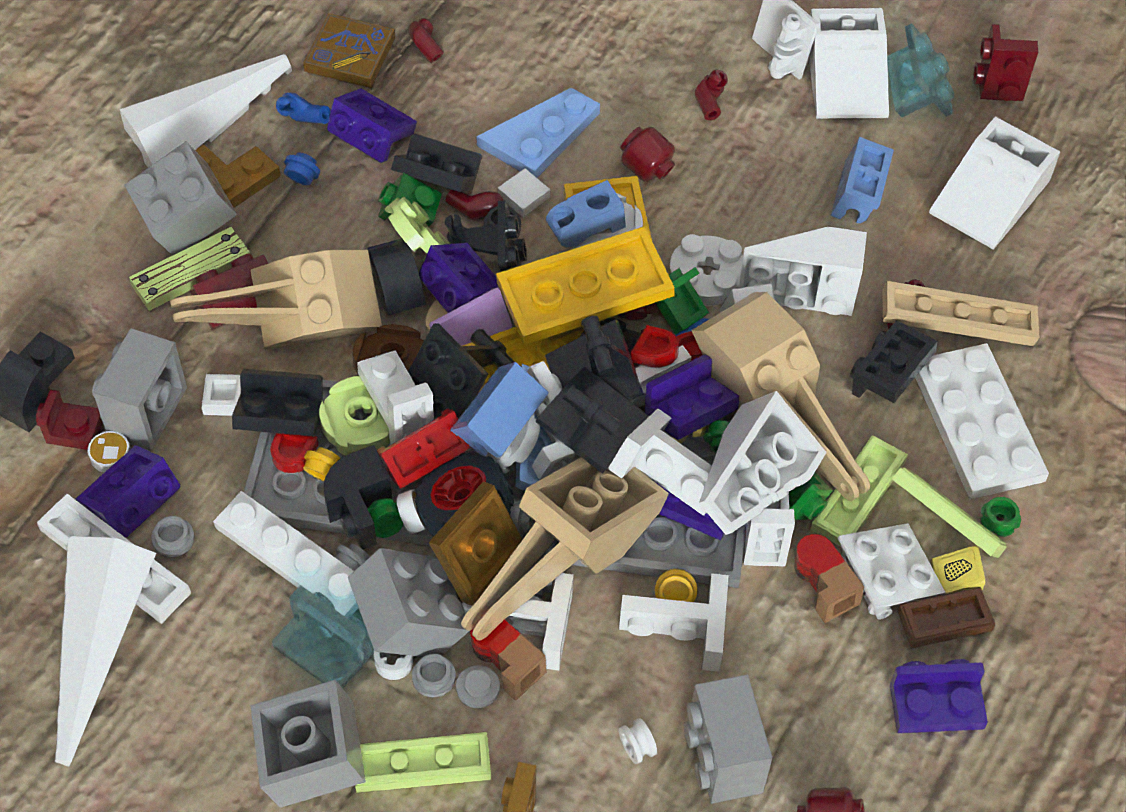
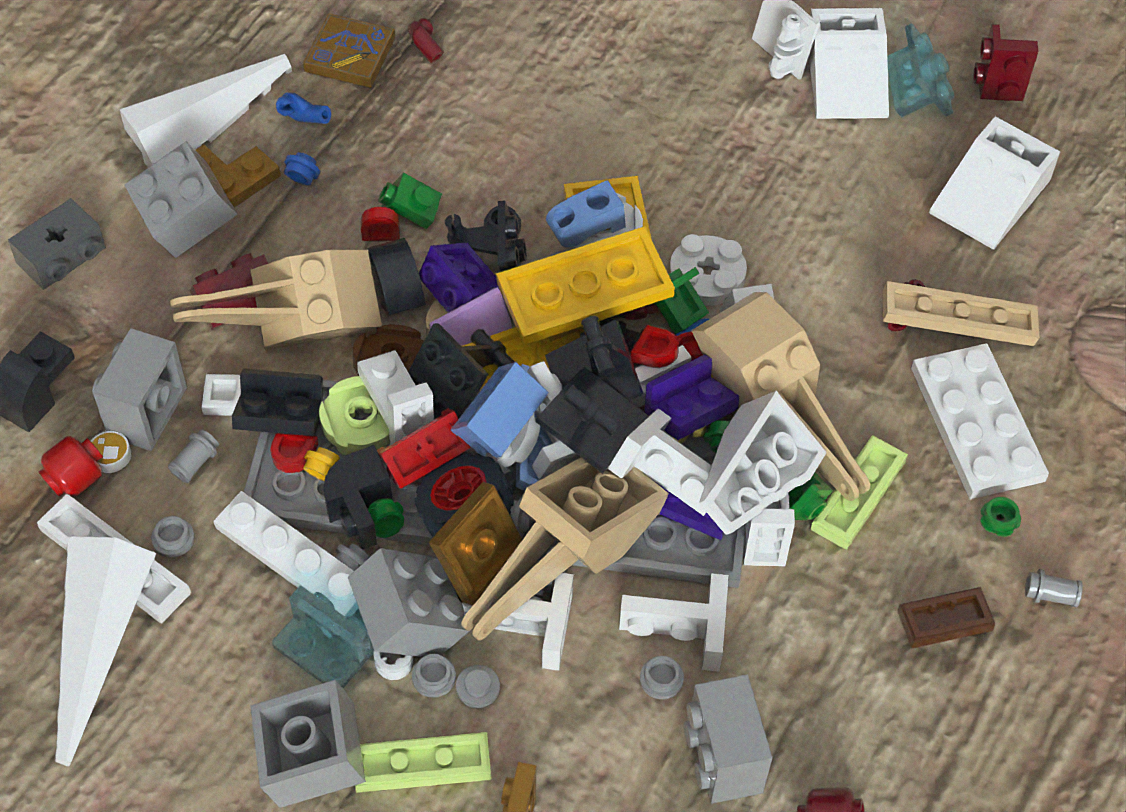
(57, 243): none -> dark grey brick
(67, 423): dark red bracket -> none
(71, 466): none -> red head
(130, 490): dark purple bracket -> none
(178, 272): yellowish green tile -> none
(194, 455): none -> light grey pin
(368, 123): dark purple bracket -> none
(380, 224): none -> red tile
(408, 512): white tile -> none
(410, 224): yellowish green plate -> none
(439, 163): black bracket -> none
(473, 206): dark red arm -> none
(513, 655): leg -> none
(524, 192): white tile -> none
(540, 133): light blue wing -> none
(637, 741): white bush -> none
(648, 154): dark red head -> none
(661, 677): none -> light grey plate
(676, 585): yellow plate -> none
(708, 92): dark red arm -> none
(809, 269): white slope -> none
(829, 575): leg -> none
(862, 179): medium blue hinge -> none
(890, 567): white hinge -> none
(892, 362): black bracket -> none
(938, 697): dark purple bracket -> none
(950, 512): yellowish green tile -> none
(959, 570): light yellow slope -> none
(1053, 589): none -> light grey pin

